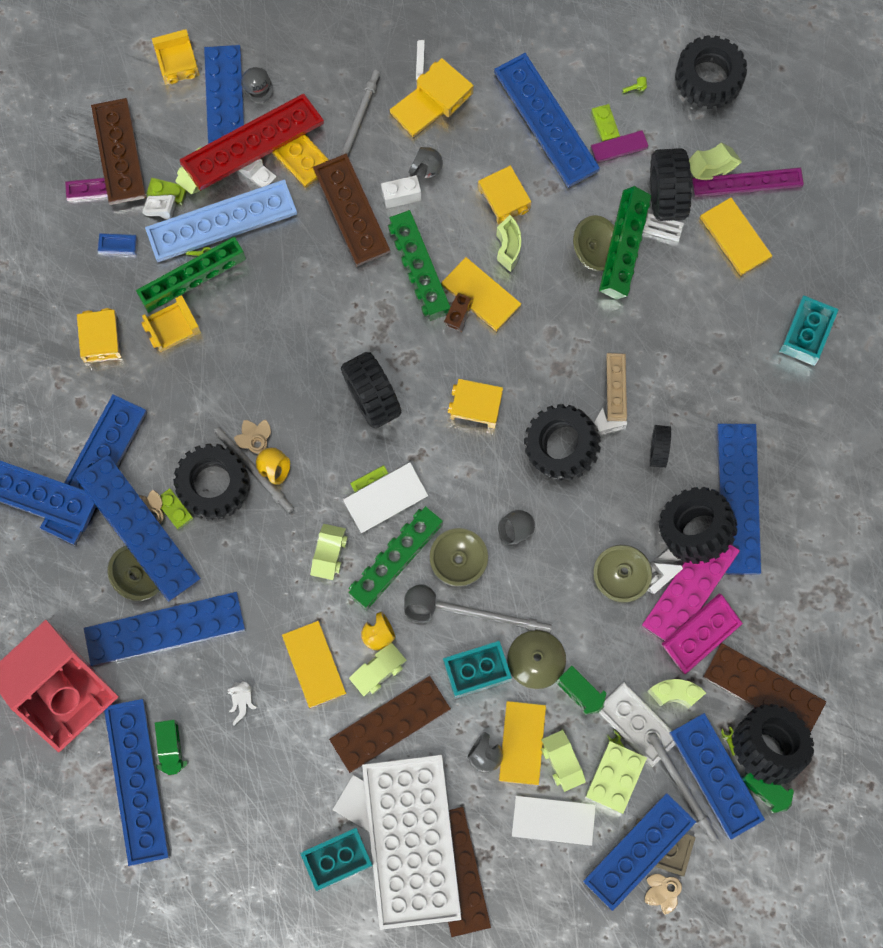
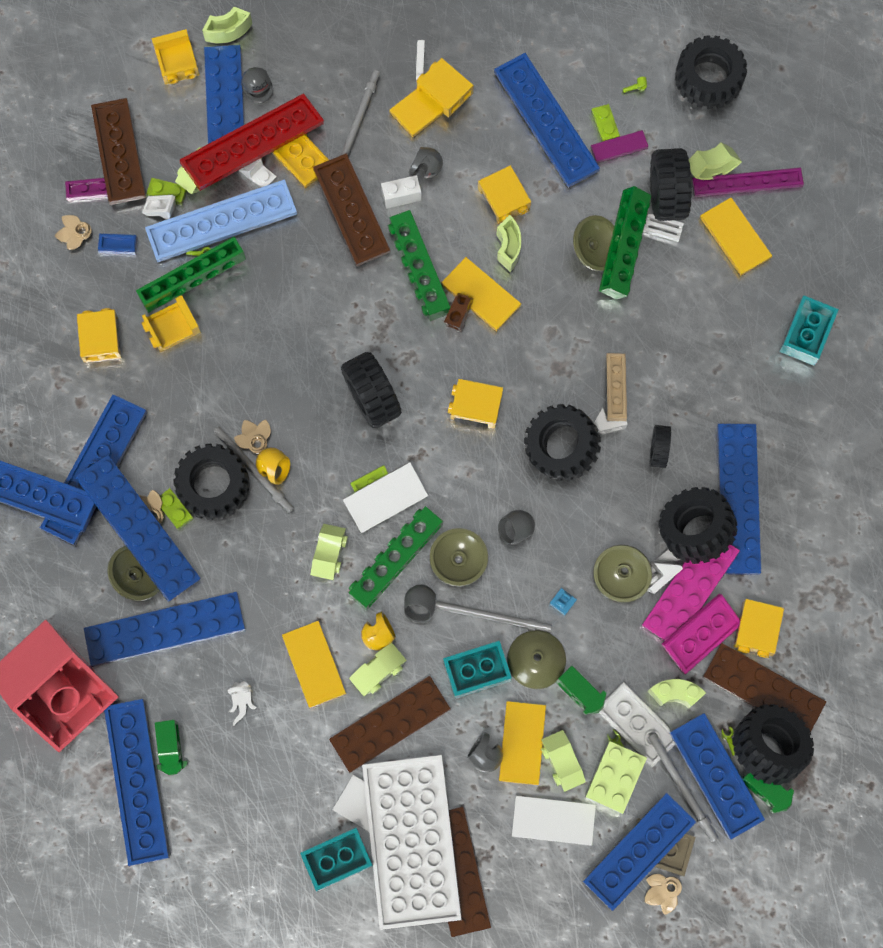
(71, 232): none -> tan plate
(227, 27): none -> yellowish green brick
(563, 601): none -> dark azure tile
(759, 628): none -> yellow panel

